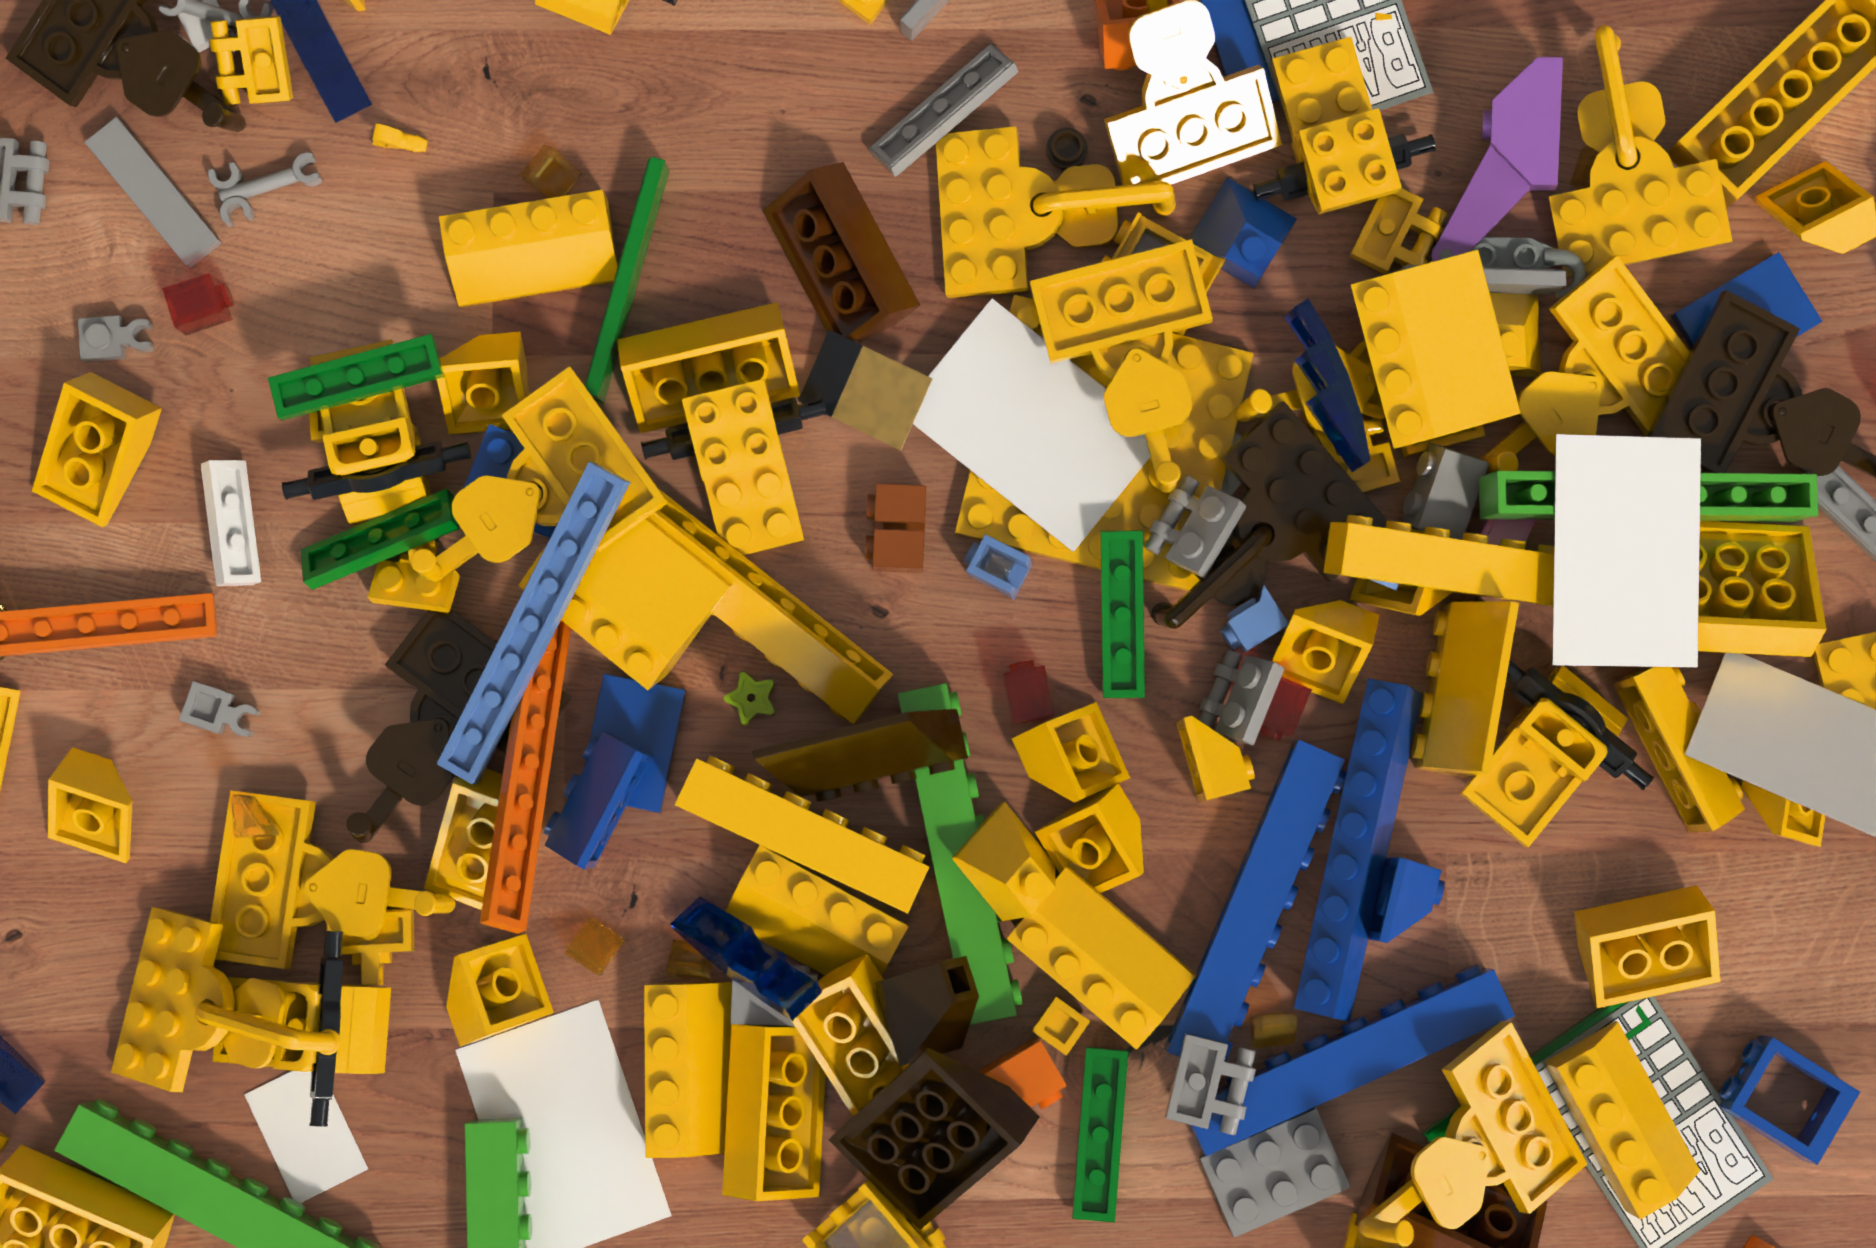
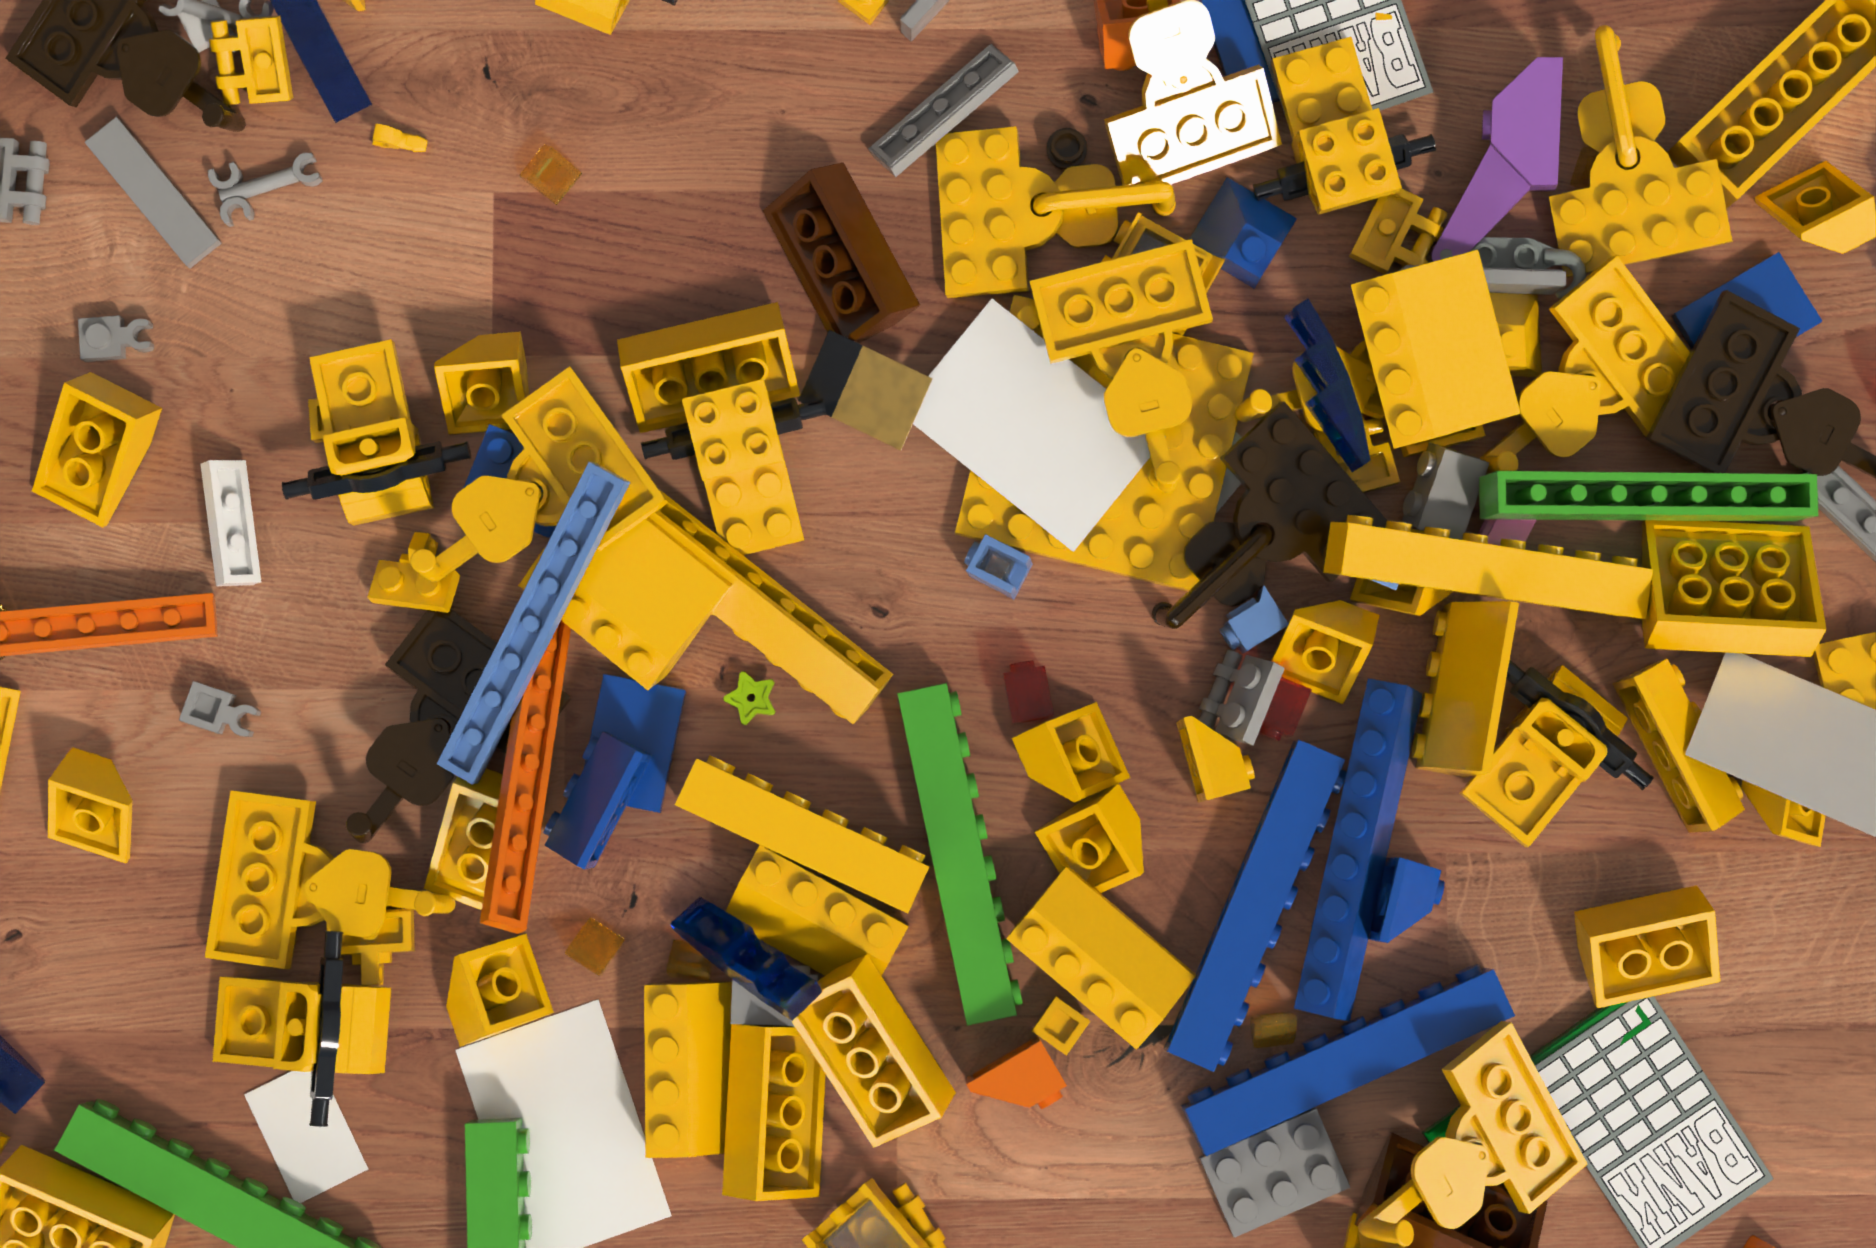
(190, 1005): yellow plate -> none
(198, 303): clear red brick -> none
(250, 818): clear yellow slope -> none
(356, 377): green plate -> none
(378, 539): green plate -> none
(530, 248): yellow slope -> none
(626, 278): green tile -> none
(867, 753): dark brown slope -> none
(898, 528): dark orange piece -> none
(929, 1008): dark brown slope -> none
(934, 1134): dark brown slope -> none
(1007, 865): yellow slope -> none
(1100, 1134): green plate -> none
(1122, 613): green plate -> none
(1197, 1083): light grey plate -> none
(1204, 531): light grey plate -> none
(1623, 1120): yellow slope -> none
(1626, 551): white sticker -> none
(1825, 1118): blue window -> none

